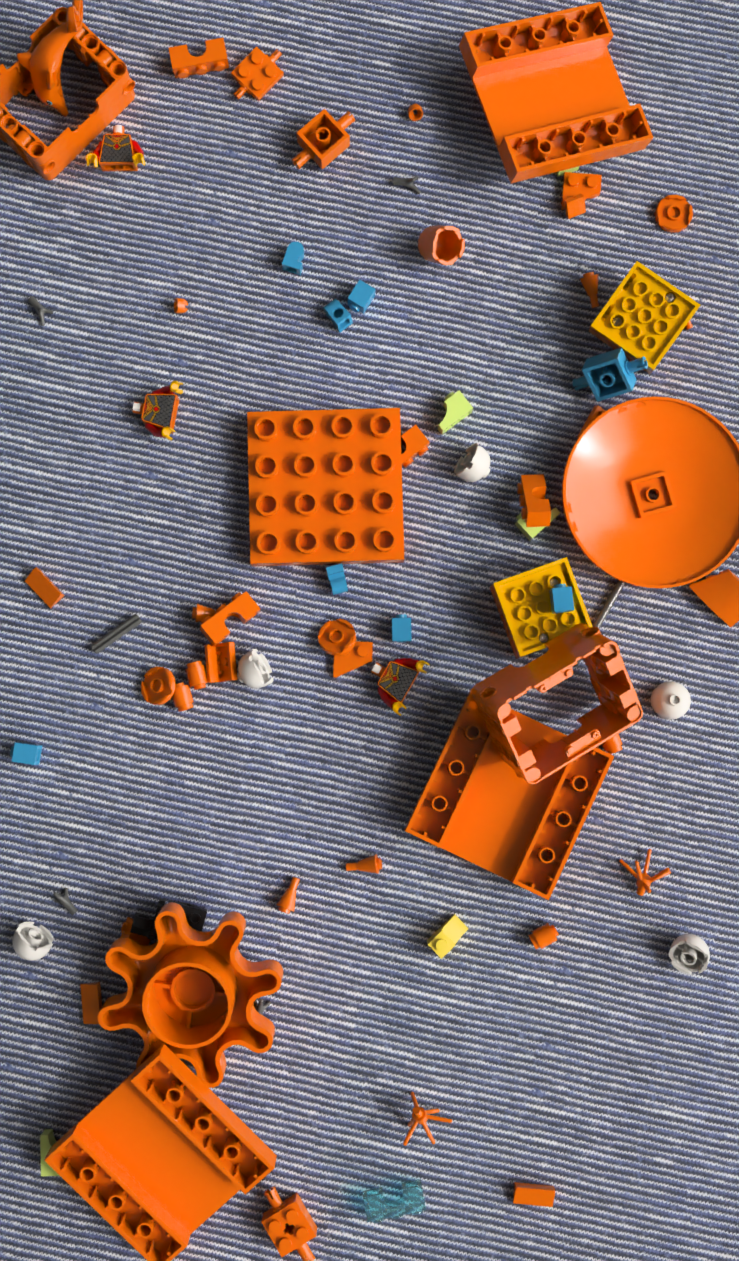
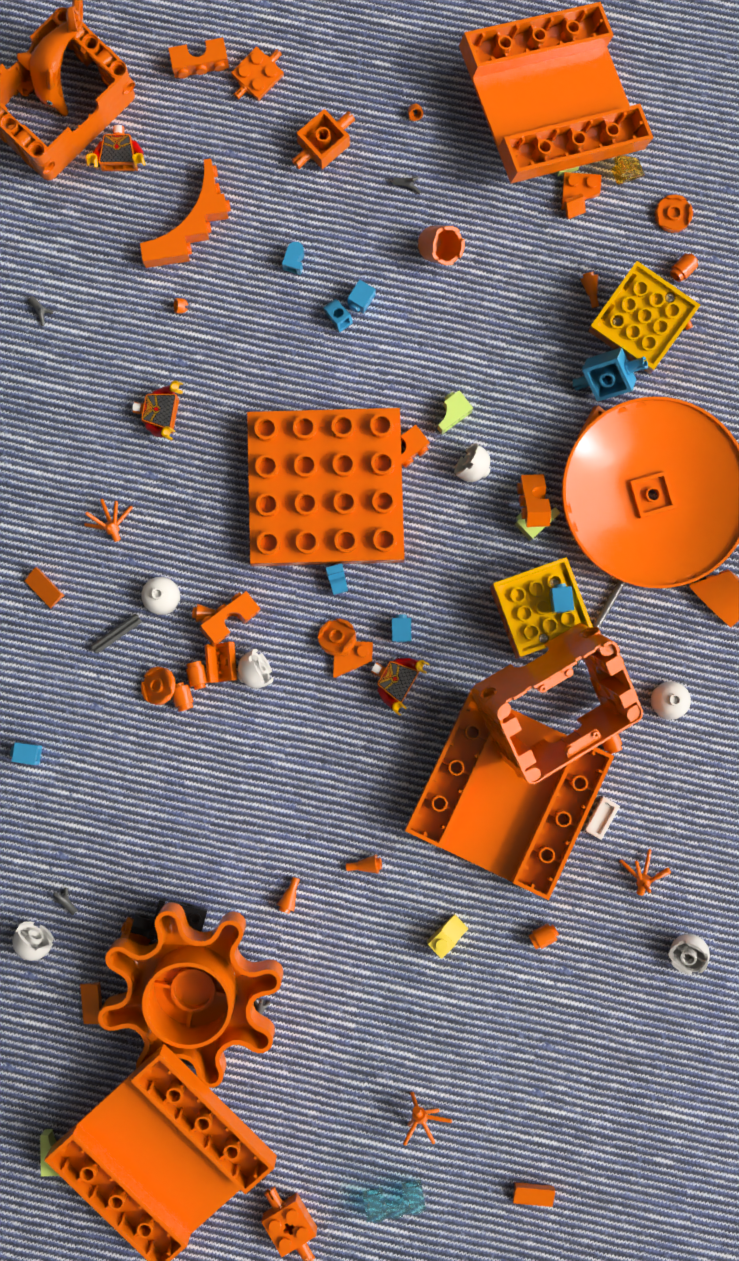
(112, 525): none -> orange plant
(160, 595): none -> white cylinder
(176, 245): none -> orange arch
(601, 817): none -> white tile
(626, 169): none -> clear yellow slope
(684, 267): none -> orange brick

